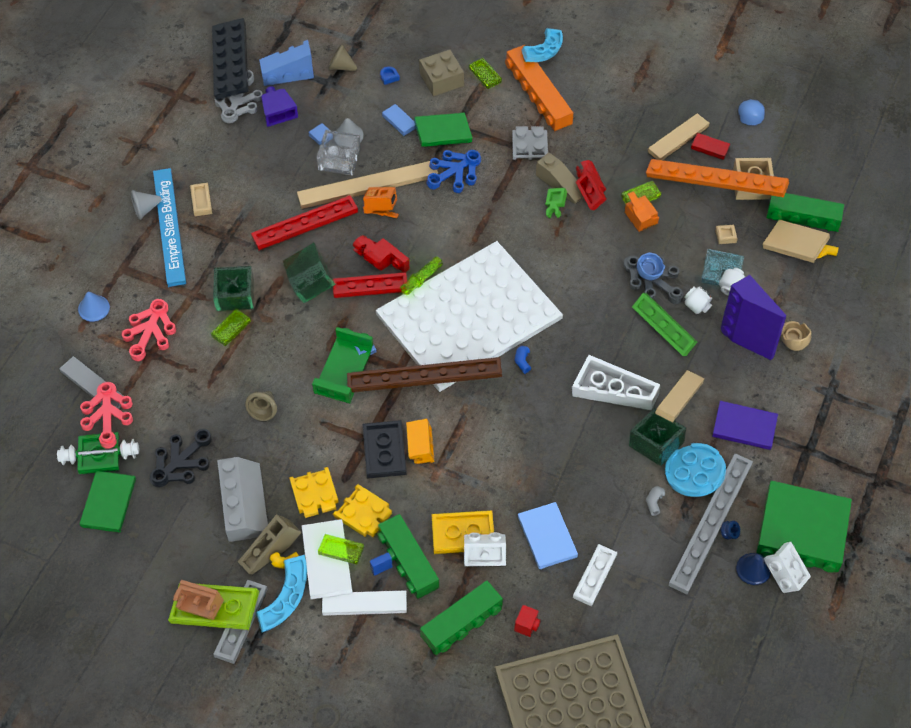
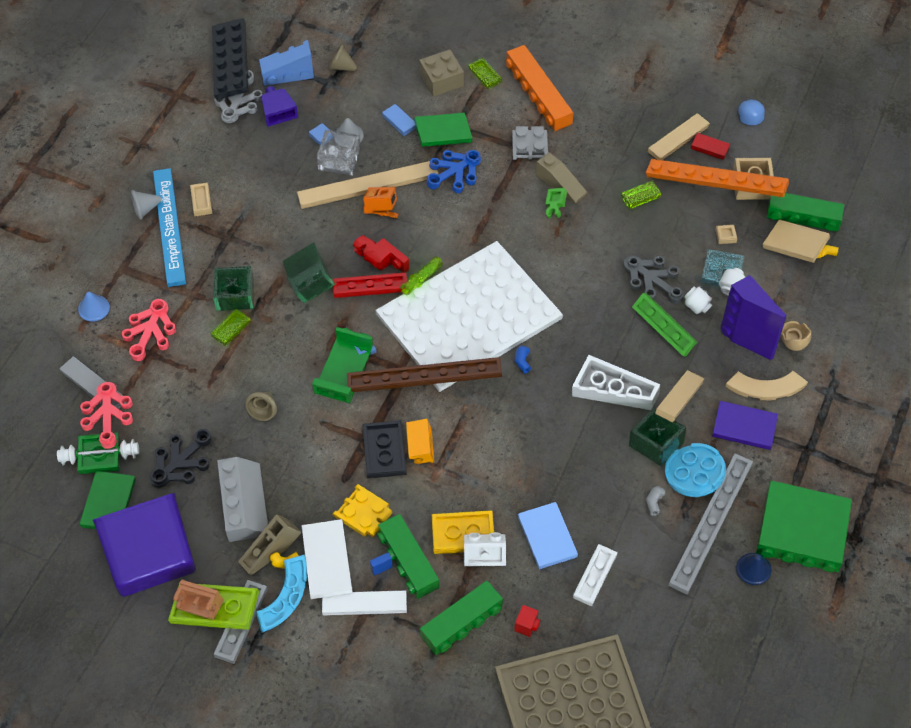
(145, 545): none -> dark purple piece
(304, 222): red plate -> none
(314, 492): yellow plate -> none
(341, 549): clear neon green tile -> none
(389, 75): blue tile -> none
(544, 51): medium azure tile -> none
(590, 185): red plate -> none
(641, 212): orange piece -> none
(650, 266): medium blue hair -> none
(730, 530): dark blue bush -> none
(766, 389): none -> tan tile
(787, 568): white bracket -> none

